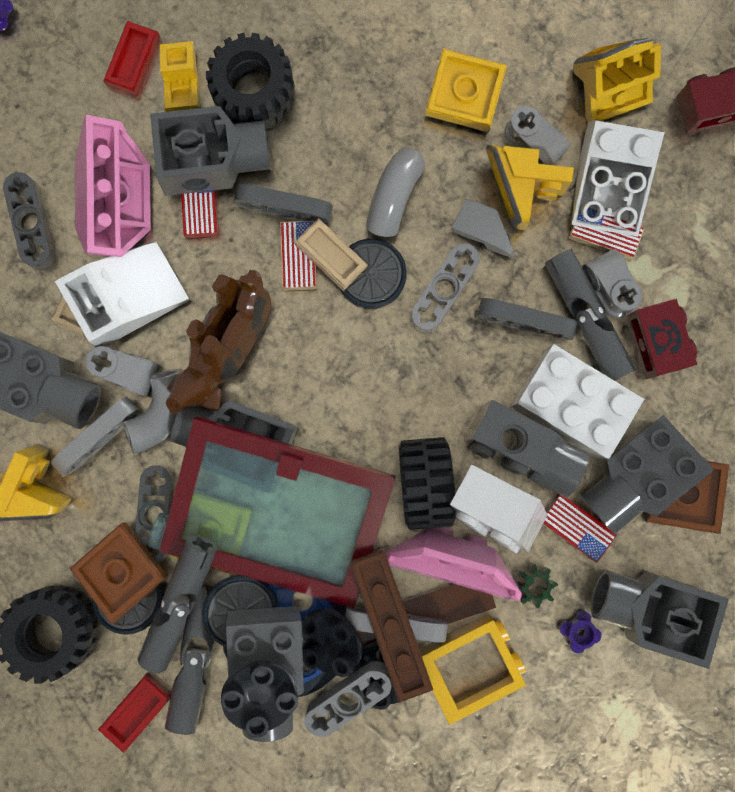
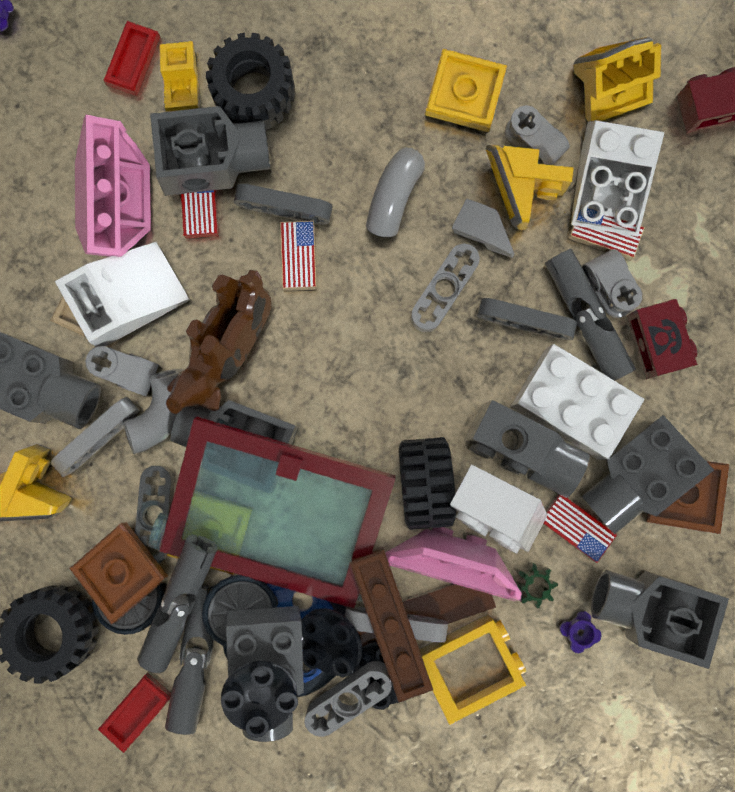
(18, 210): dark grey beam -> none
(331, 254): tan tile -> none
(381, 279): dark grey wheel -> none

